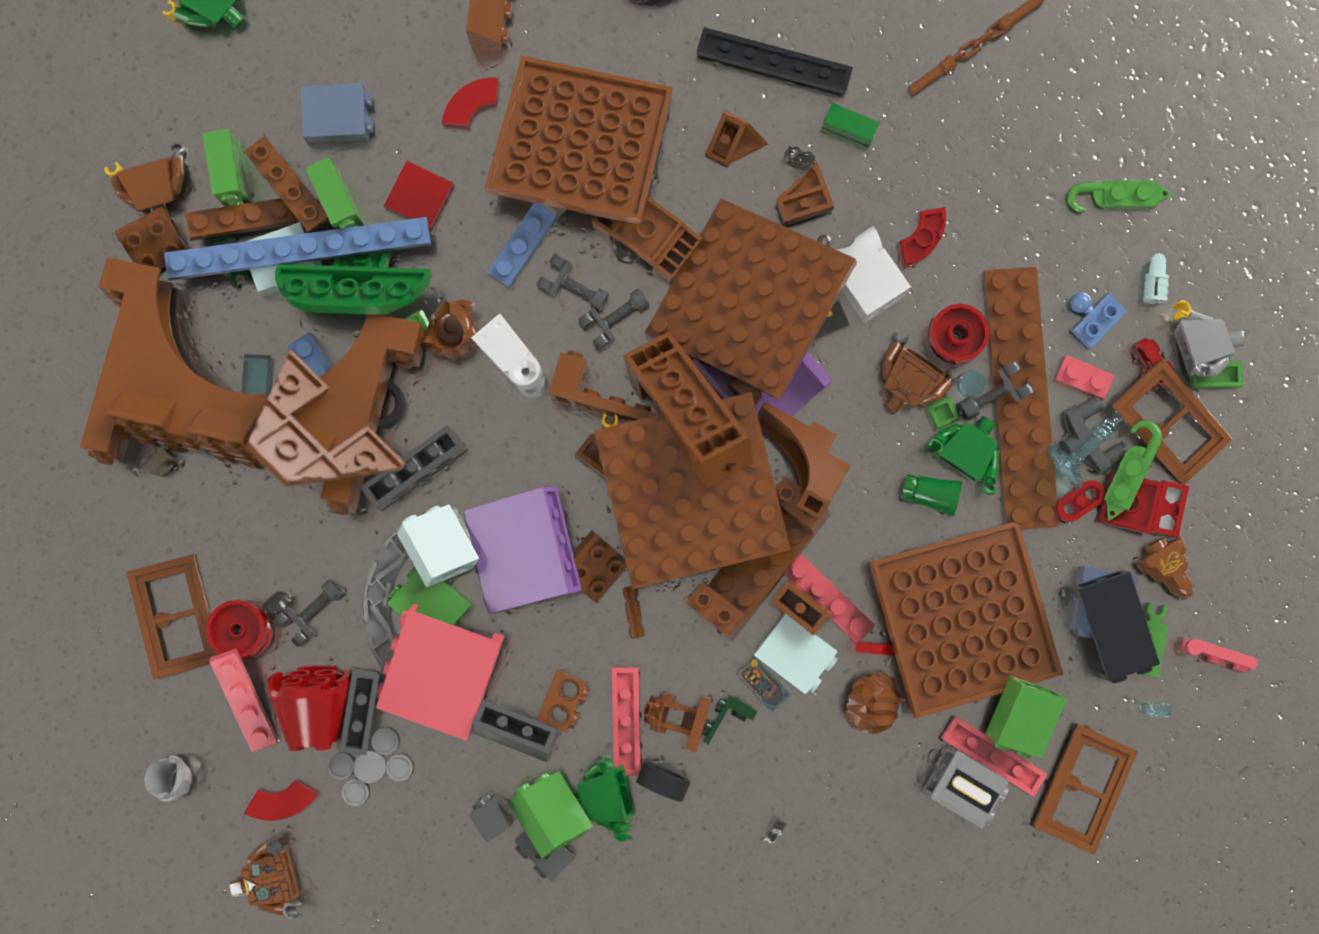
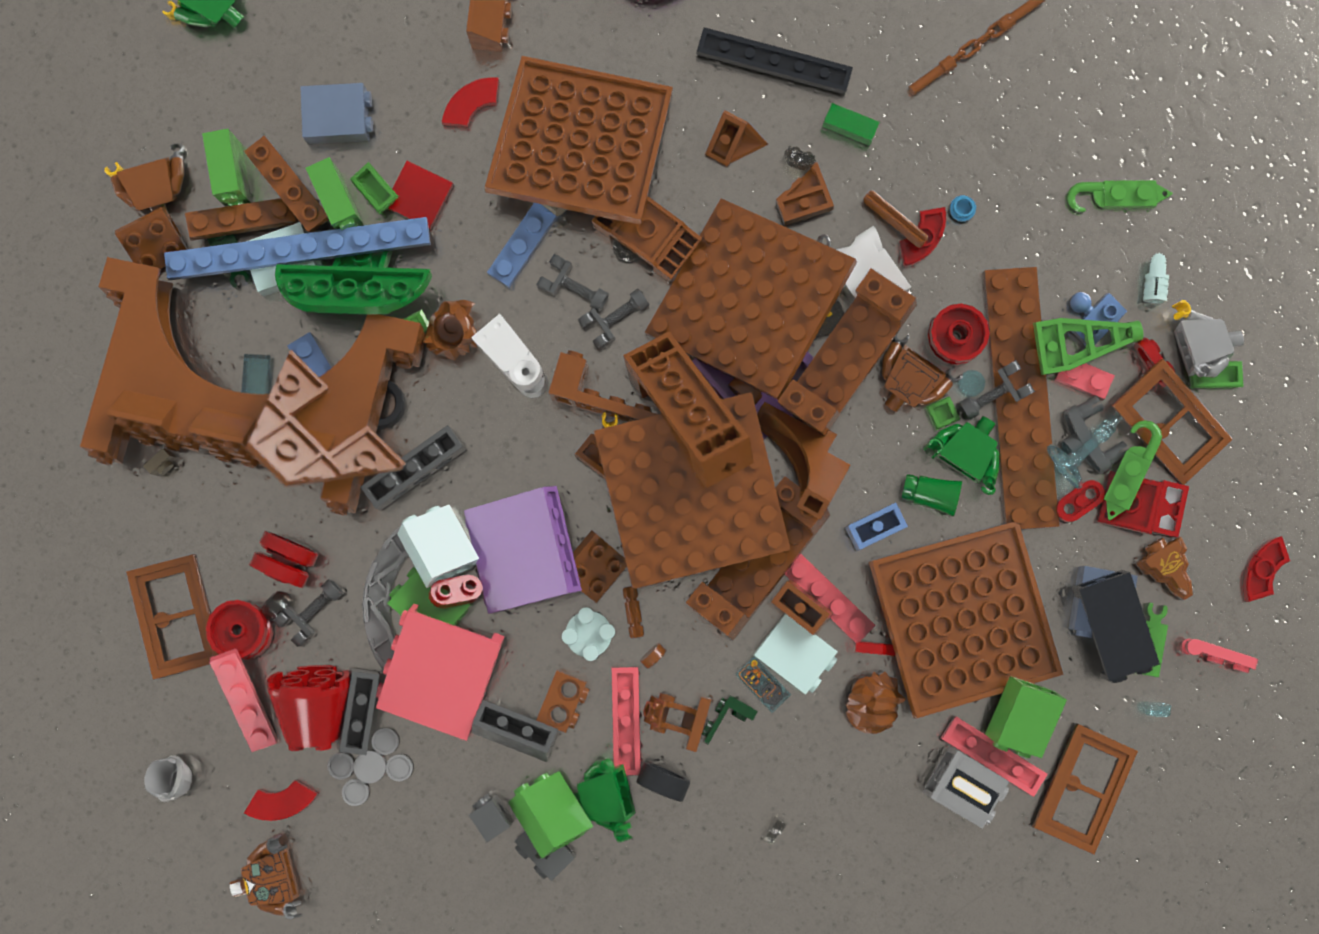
(284, 557): none -> red wheel
(374, 188): none -> bright green tile
(457, 591): none -> plate
(588, 634): none -> light aqua piece
(653, 655): none -> dark orange tile
(849, 352): none -> dark orange plate
(876, 526): none -> medium blue brick
(895, 219): none -> dark orange axle
(962, 208): none -> dark azure plate
(1052, 346): none -> bright green plate
(1262, 569): none -> red tile

